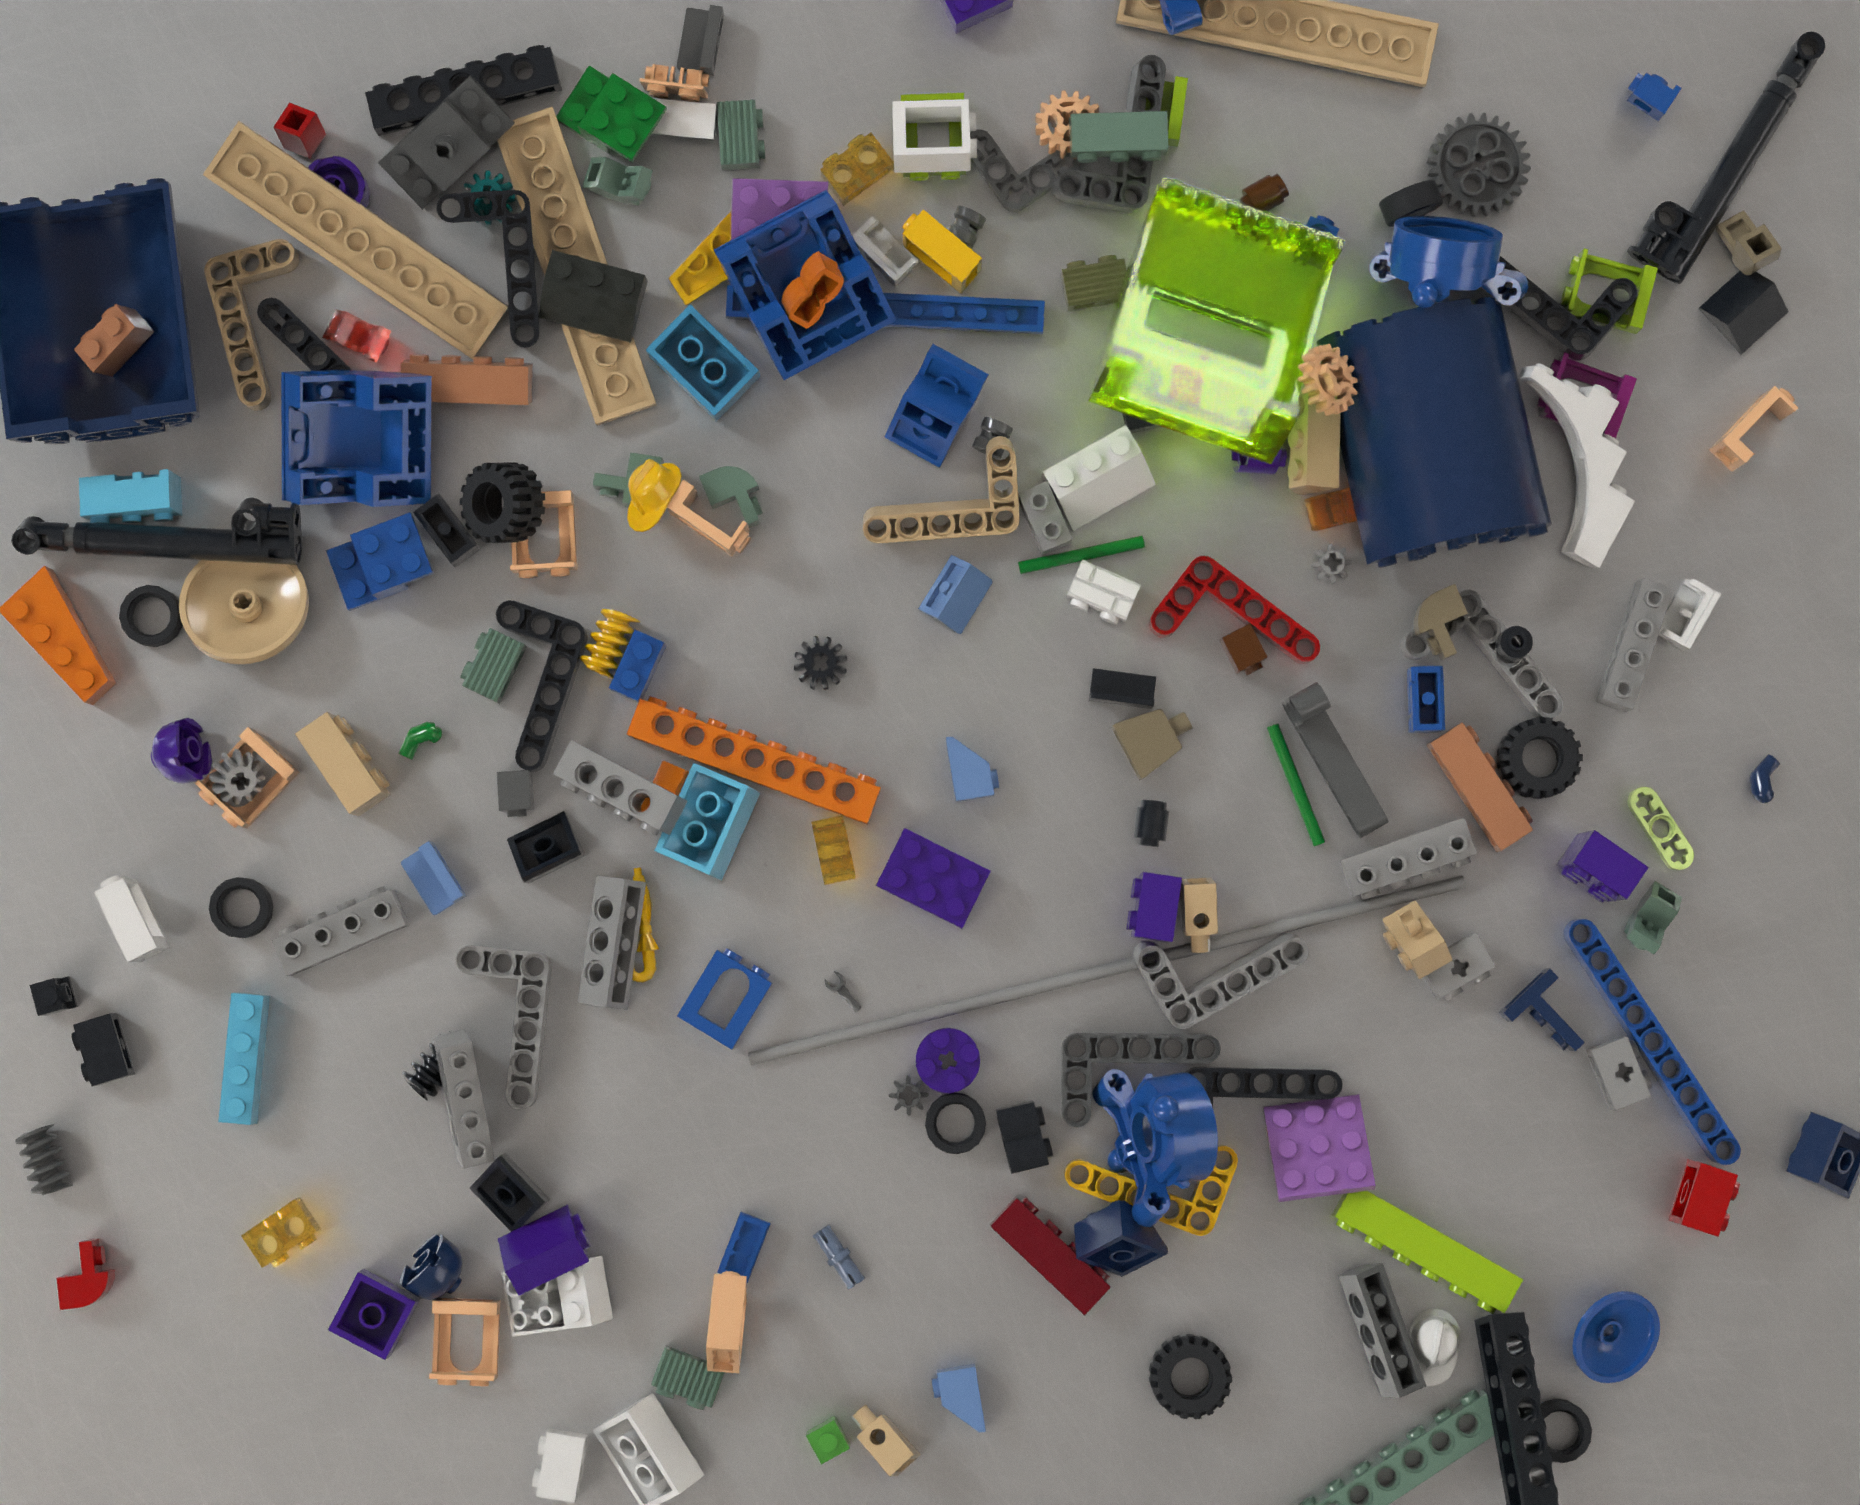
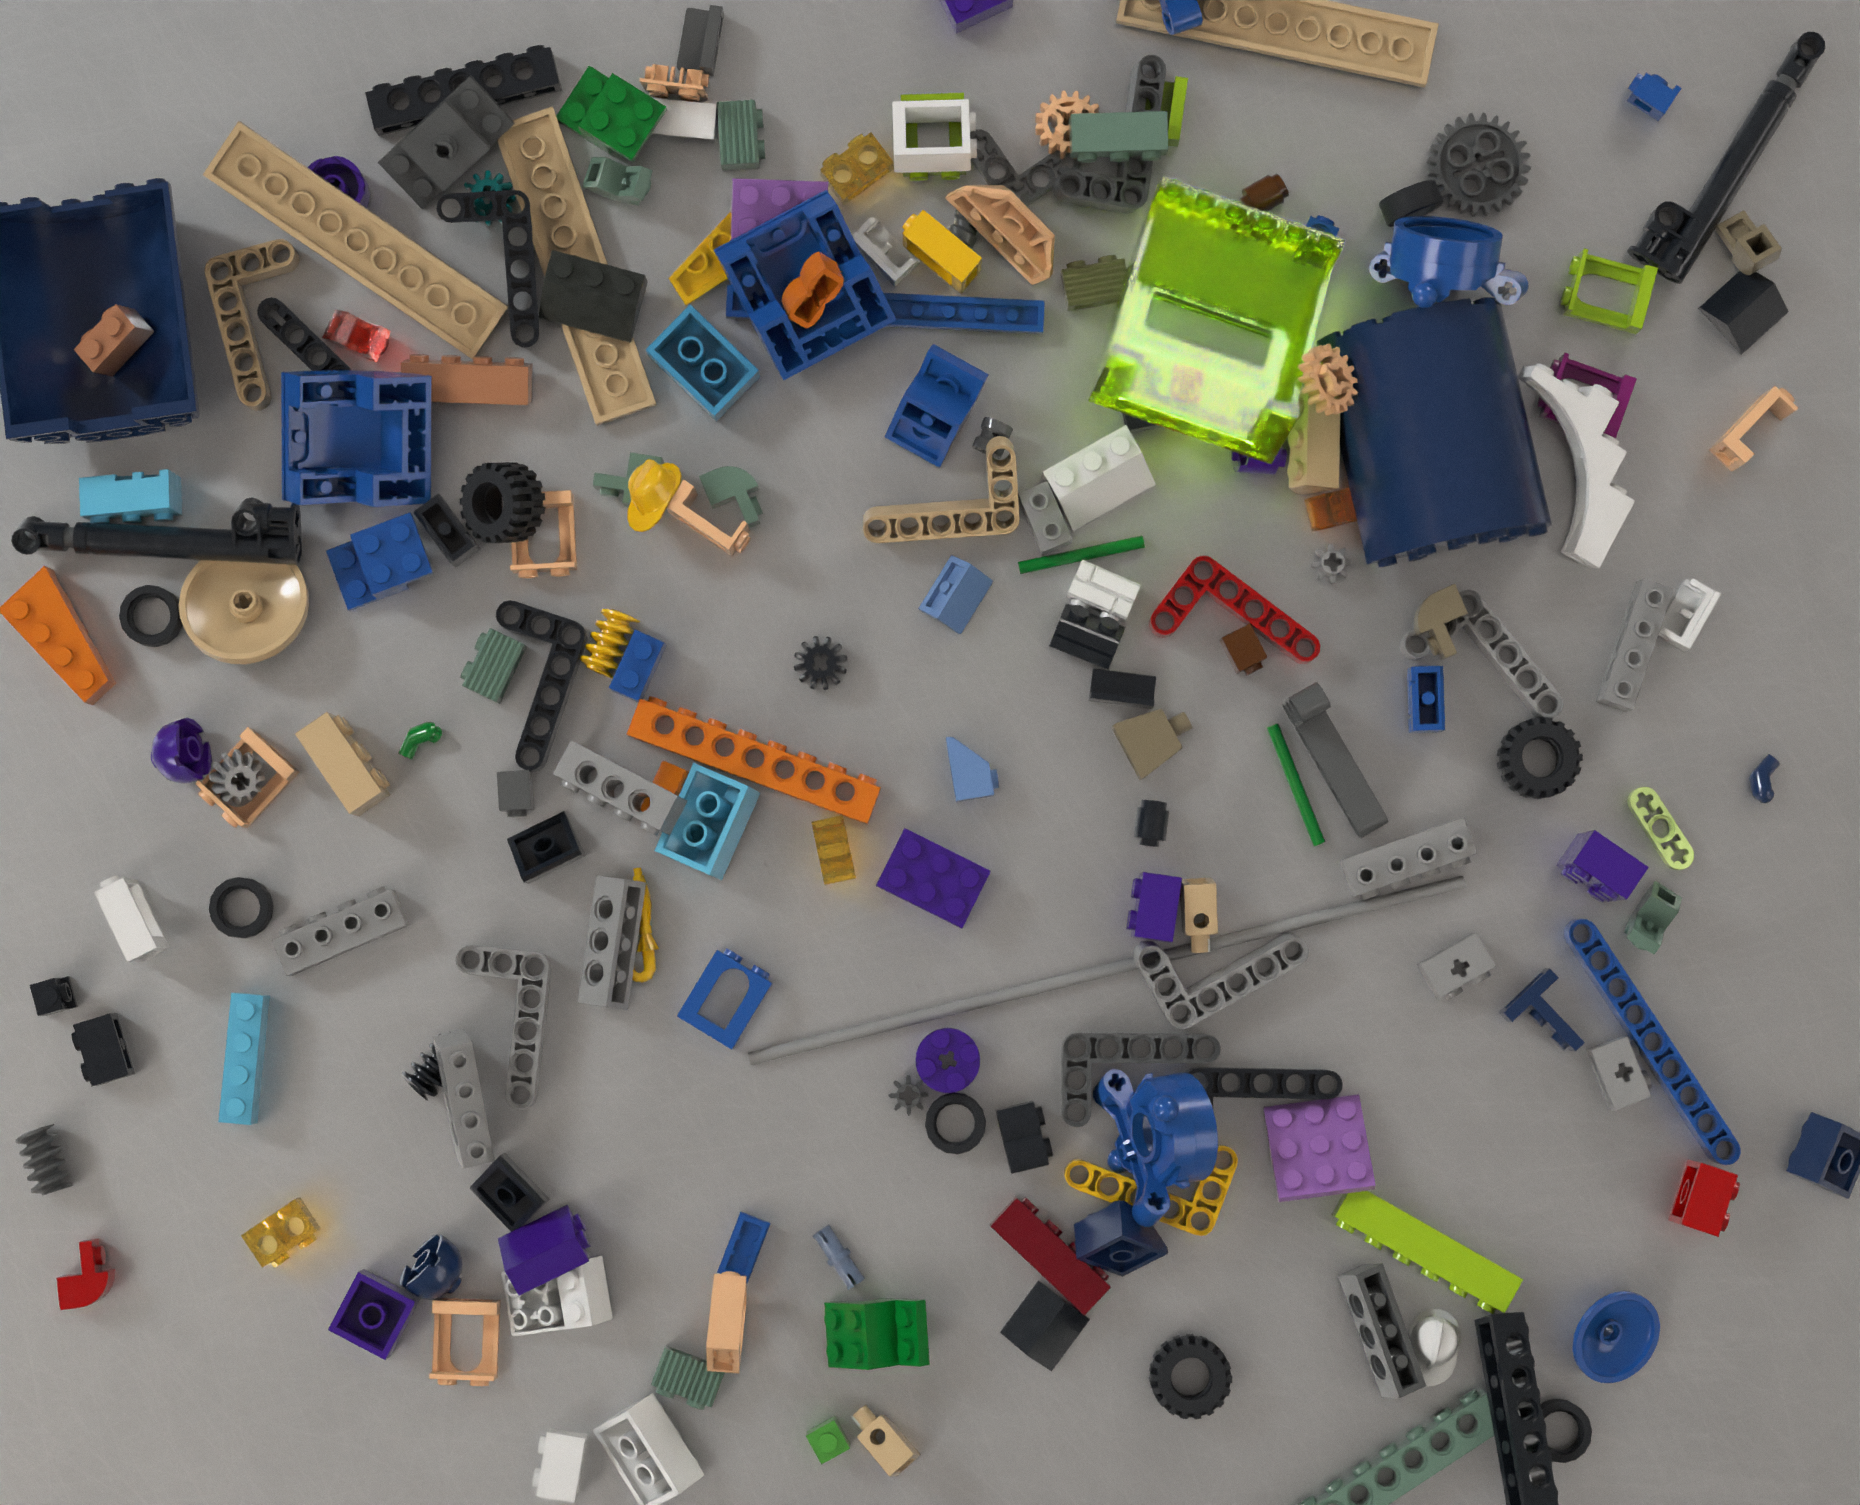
(299, 130): red brick -> none
(433, 878): medium blue panel -> none
(843, 992): dark grey hand -> none
(876, 1333): none -> green bracket
(960, 1394): medium blue slope -> none
(1008, 228): none -> light nougat wedge
(1044, 1326): none -> black slope
(1087, 635): none -> black brick
(1416, 939): tan brick -> none
(1480, 787): nougat brick -> none
(1505, 647): black brick -> none
(1572, 326): black beam -> none

